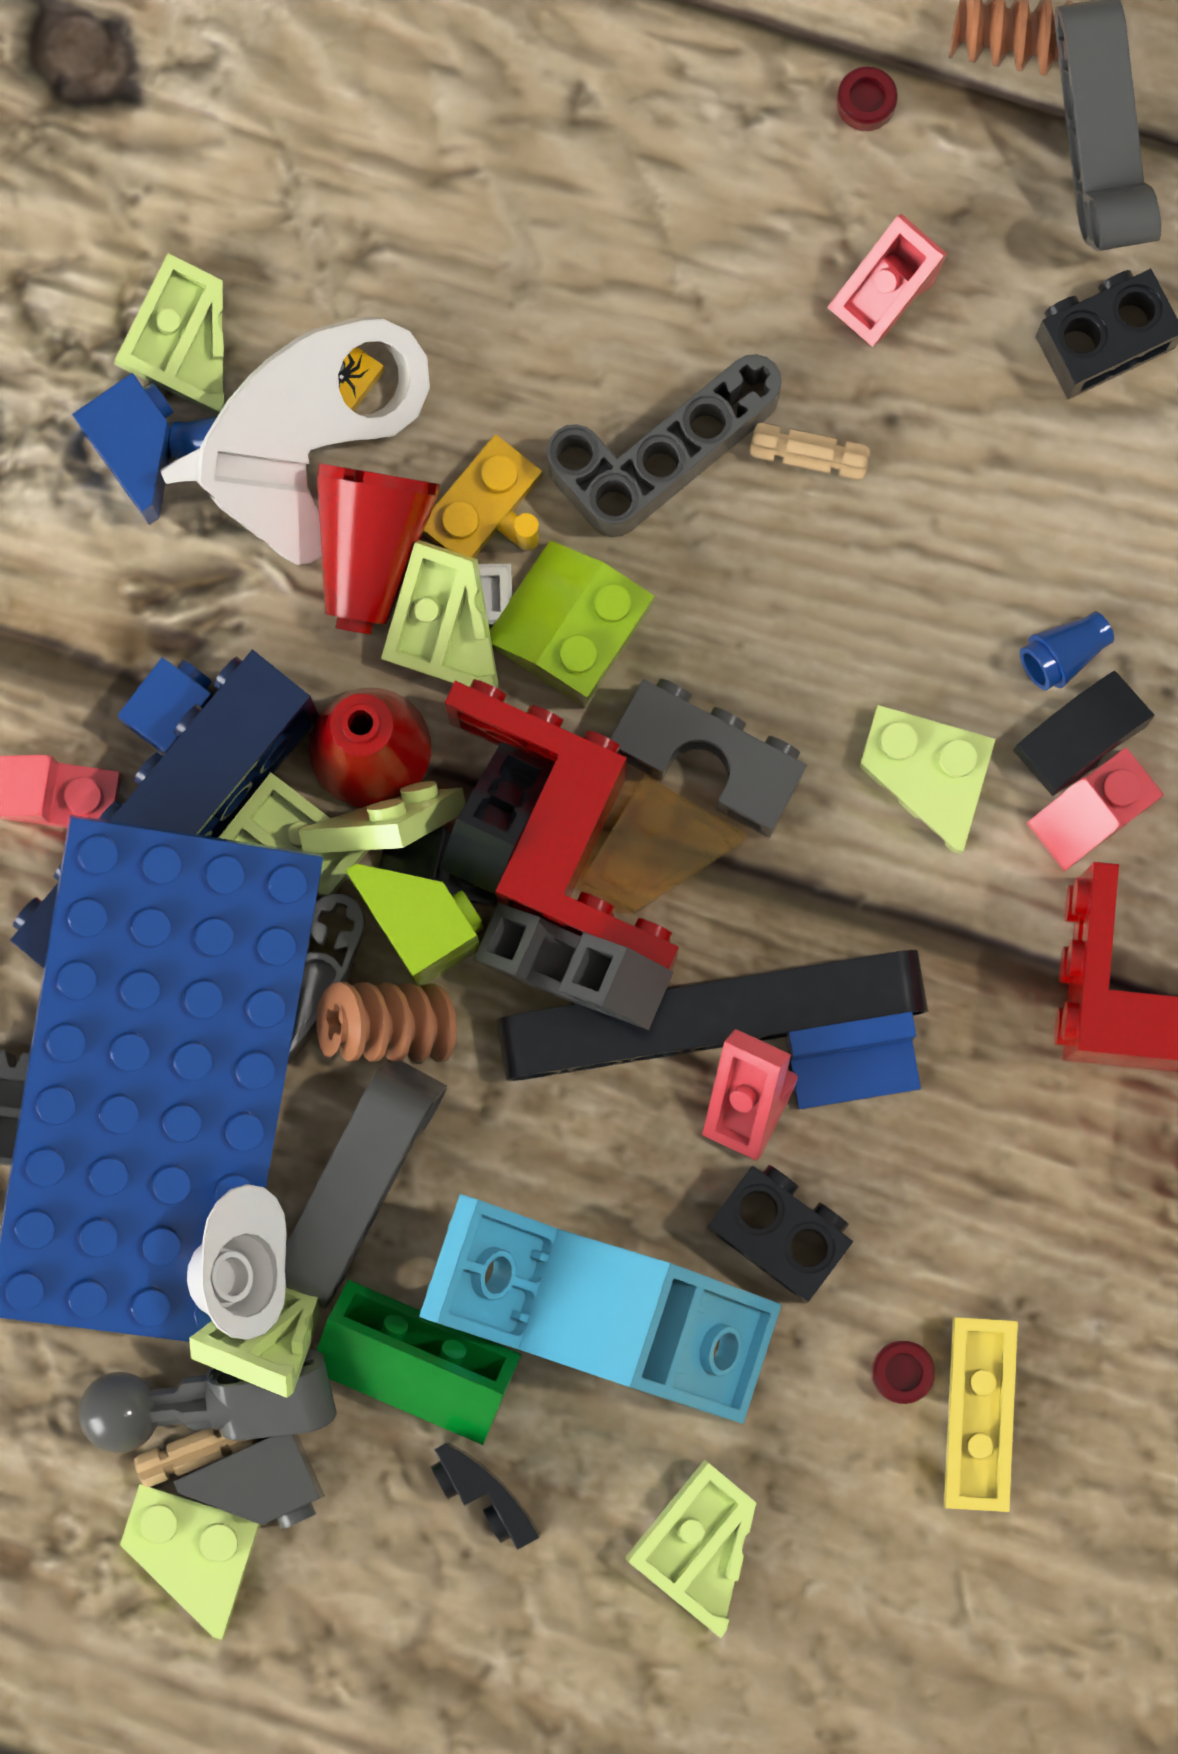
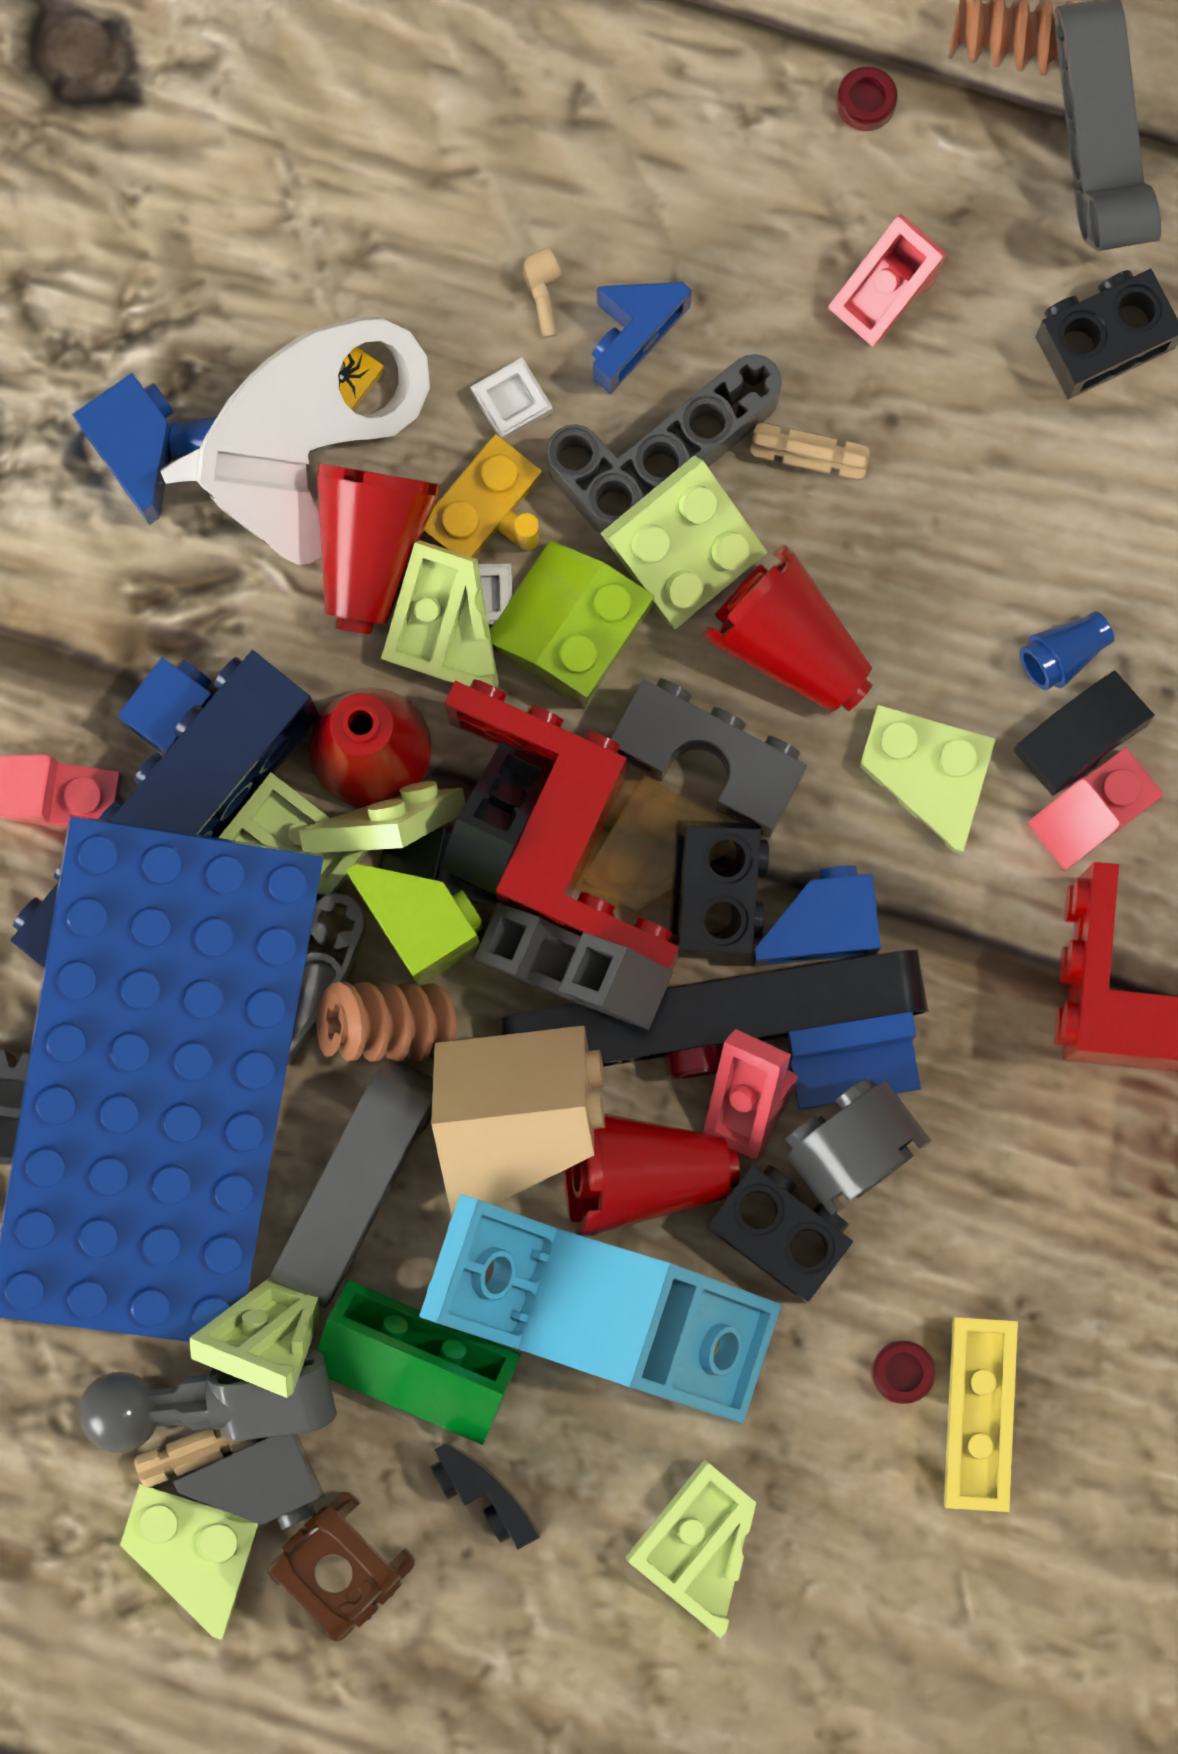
(180, 335): yellowish green wing -> none
(241, 1263): white piece -> none
(371, 1580): none -> reddish brown piece
(511, 399): none -> white tile
(514, 1110): none -> tan slope
(539, 271): none -> tan hand
(645, 1174): none -> red cone
(646, 315): none -> blue slope
(684, 542): none -> yellowish green plate
(693, 1062): none -> dark red tile
(699, 887): none -> black brick
(792, 635): none -> red cone
(825, 921): none -> blue slope
(856, 1144): none -> dark grey brick

